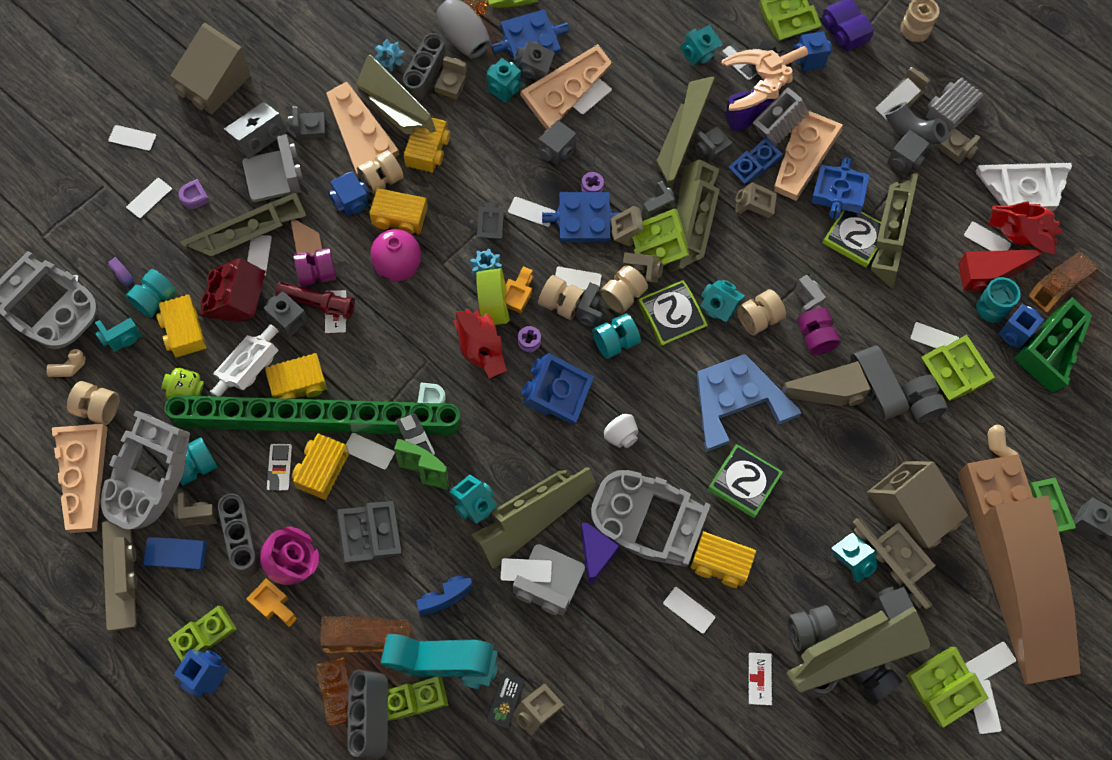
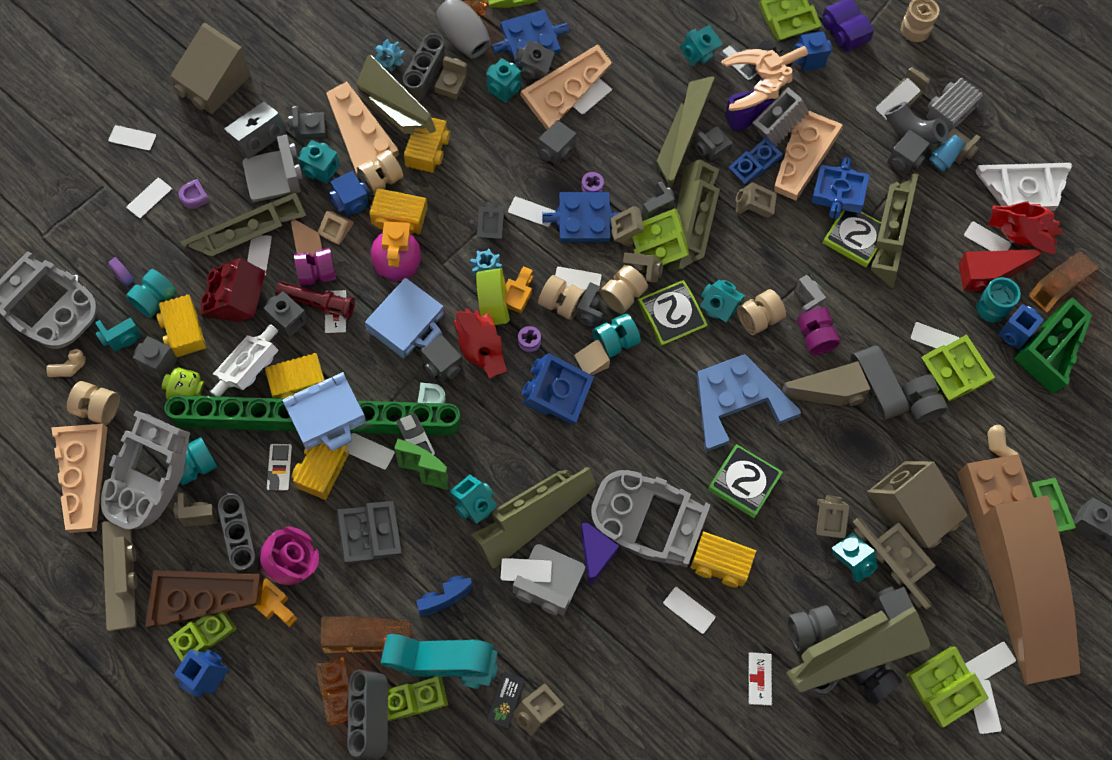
(154, 358): none -> dark grey brick
(175, 553): blue slope -> none
(193, 595): none -> reddish brown wing
(318, 161): none -> teal brick
(325, 413): none -> light blue piece
(334, 227): none -> tan slope
(394, 239): none -> light orange plate
(406, 319): none -> light blue piece
(441, 359): none -> dark grey brick
(592, 358): none -> tan slope
(622, 431): white cone -> none
(832, 517): none -> dark tan bracket
(947, 153): none -> dark azure cone

